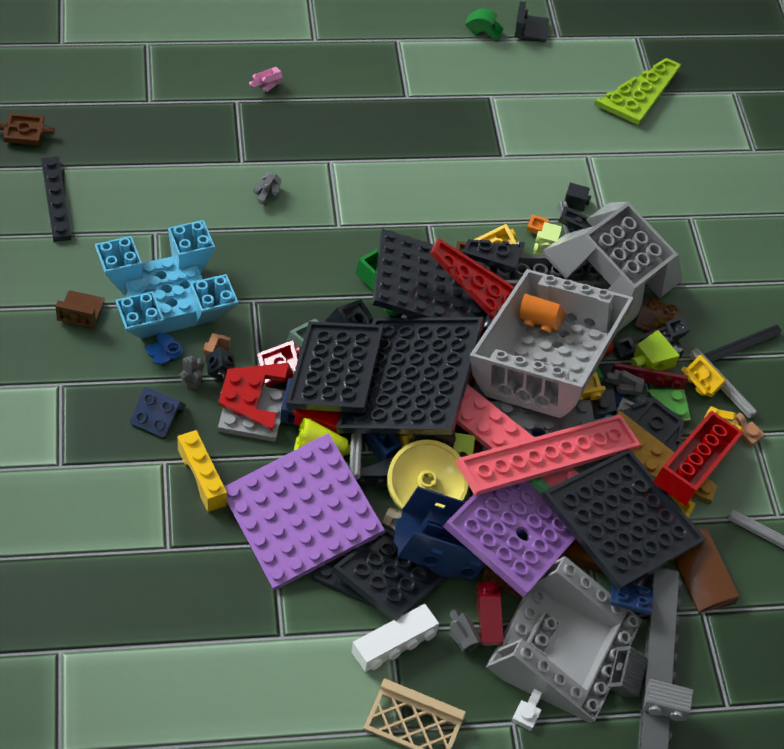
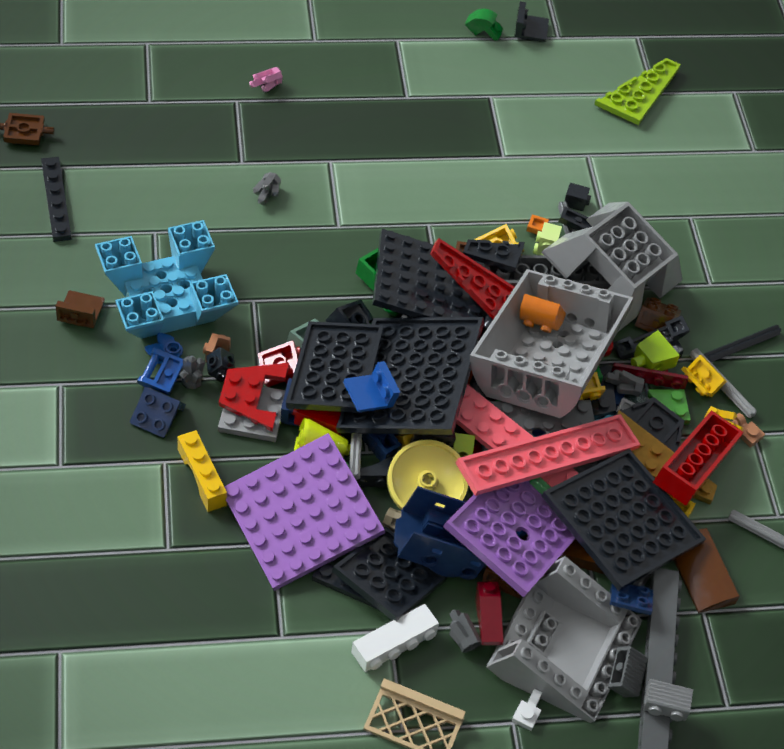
(166, 375): none -> blue plate
(373, 390): none -> blue bracket

